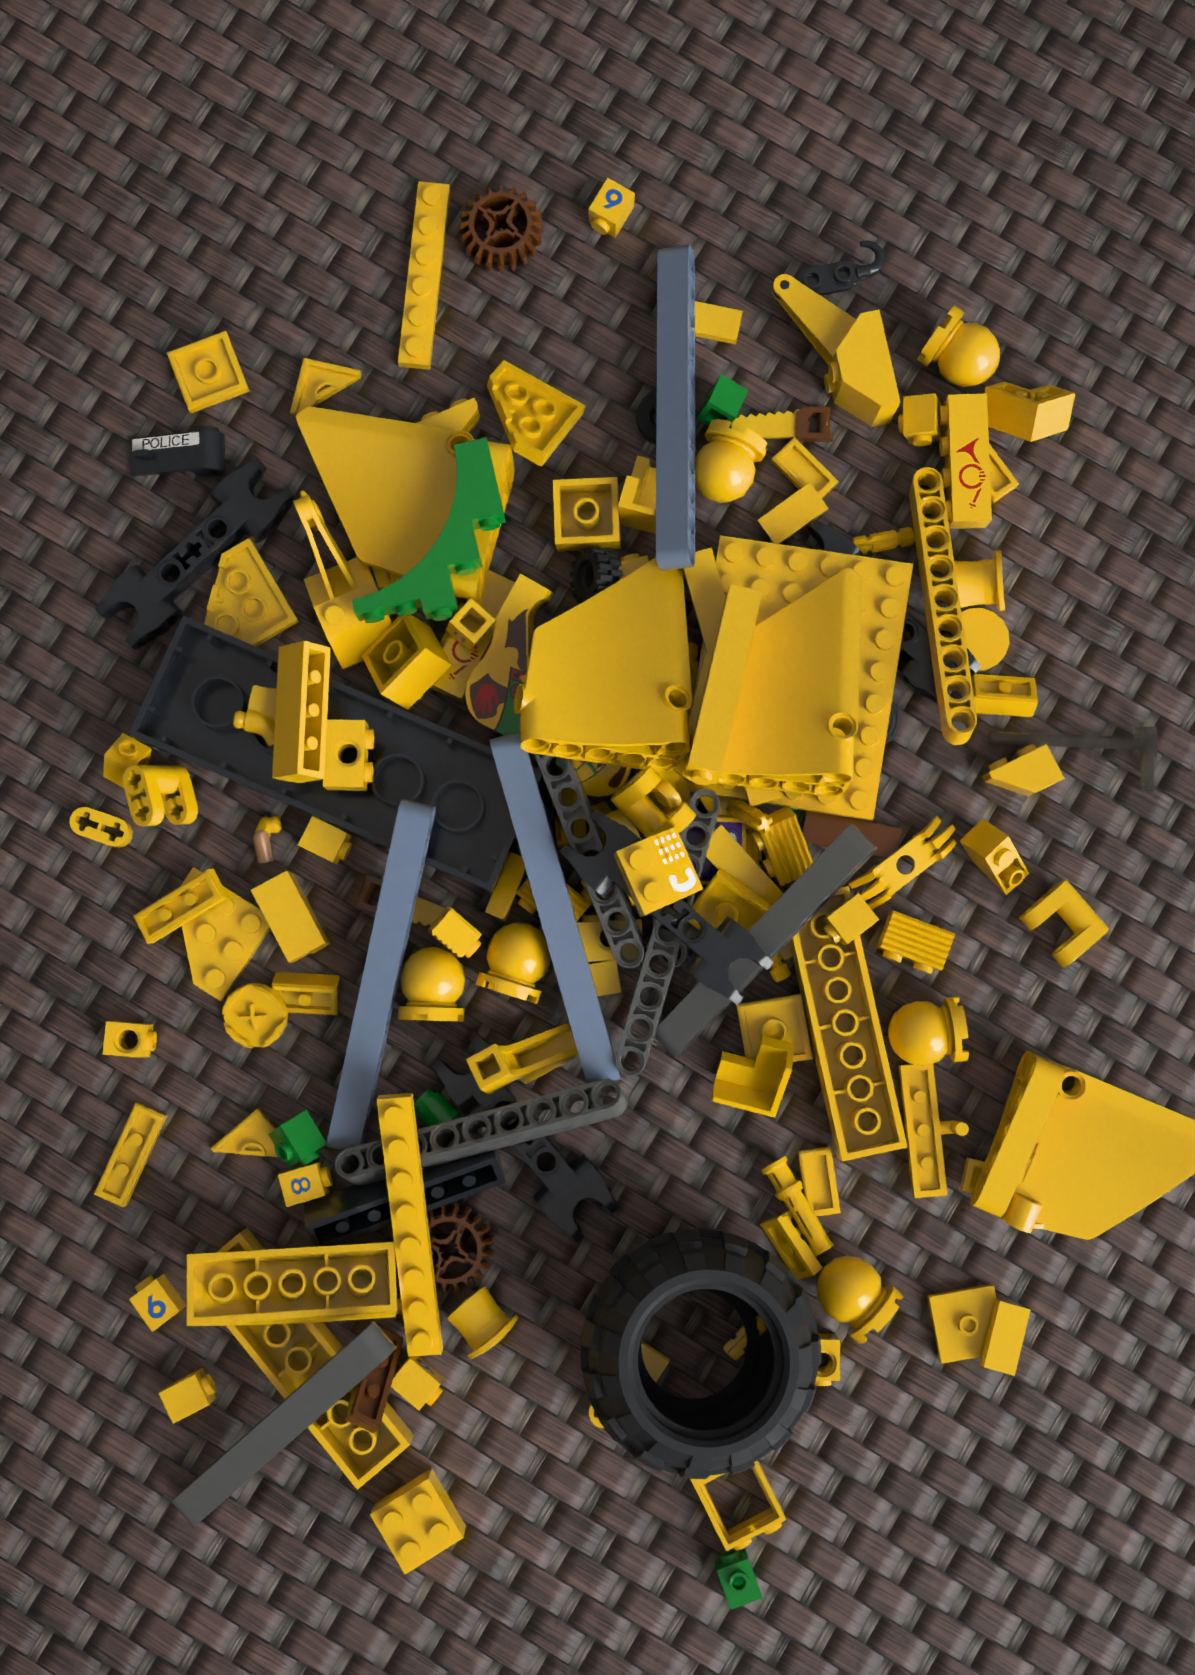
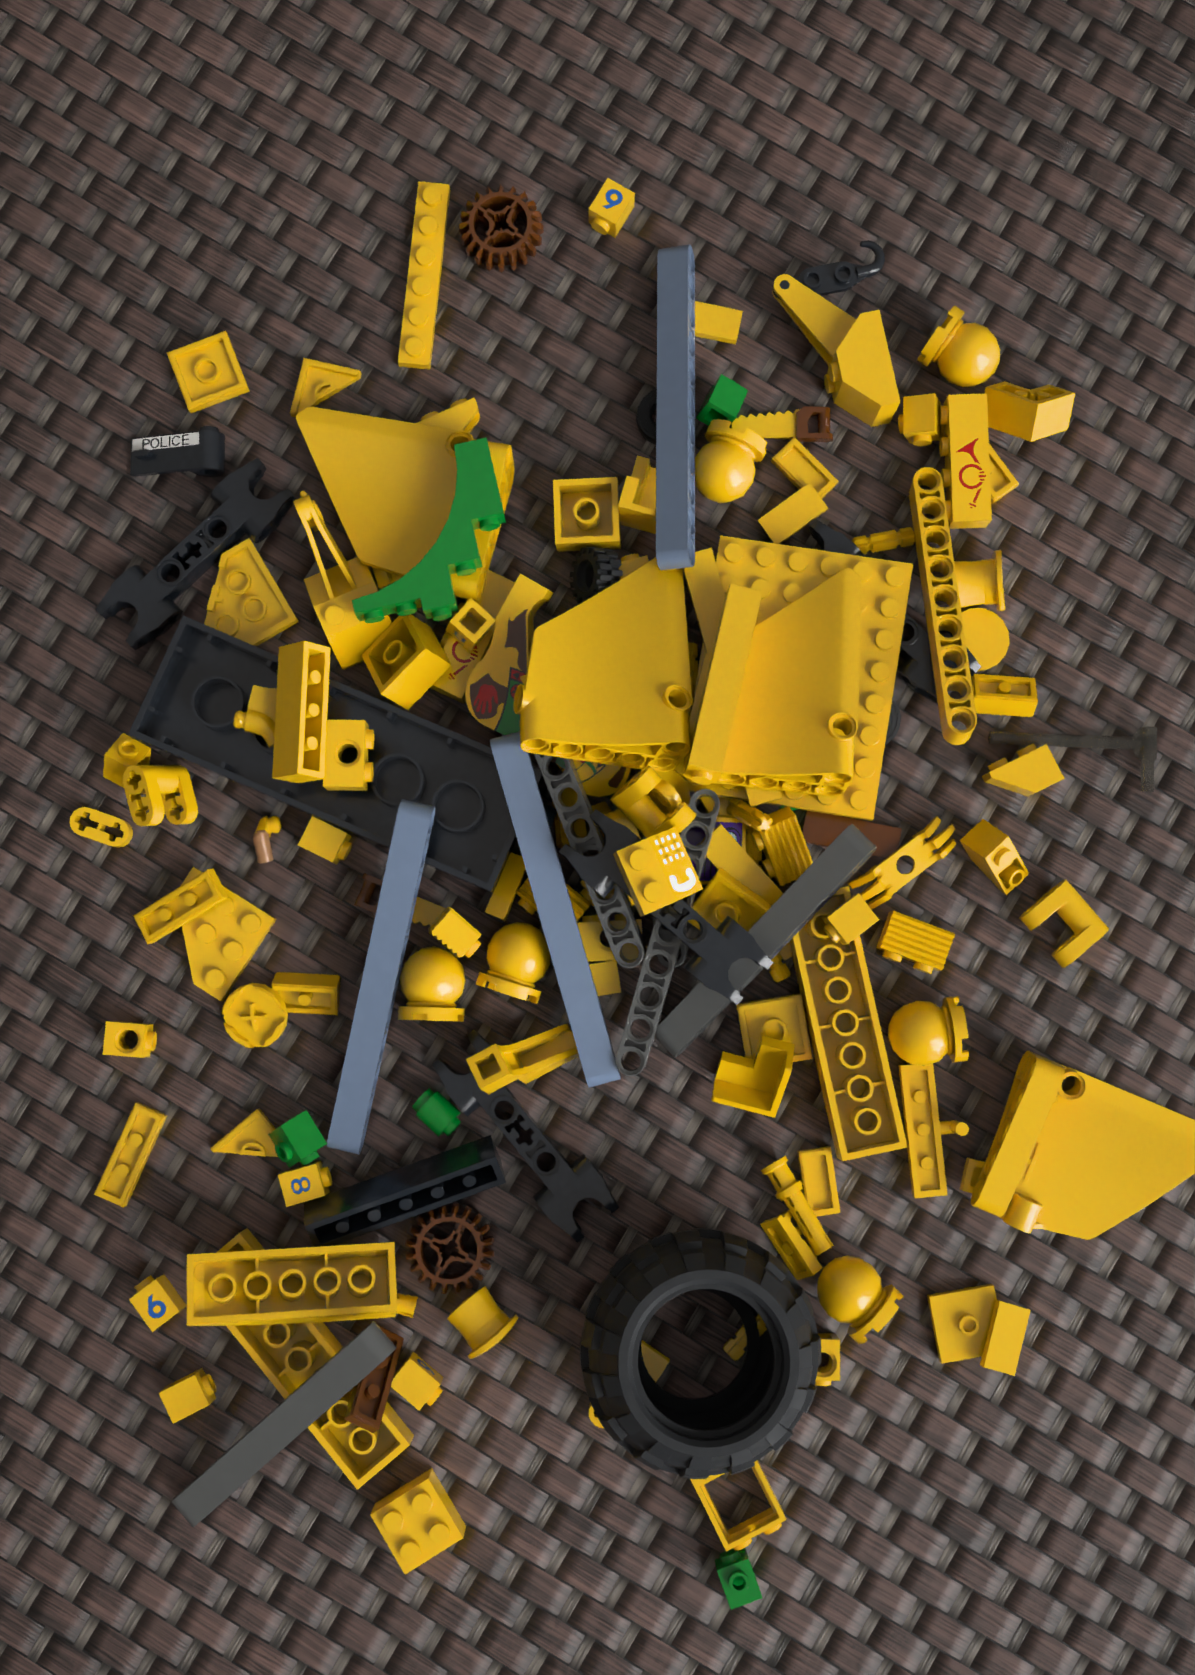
(290, 916): yellow piece -> none
(410, 1224): yellow plate -> none
(497, 1136): dark grey beam -> none
(532, 412): yellow plate -> none

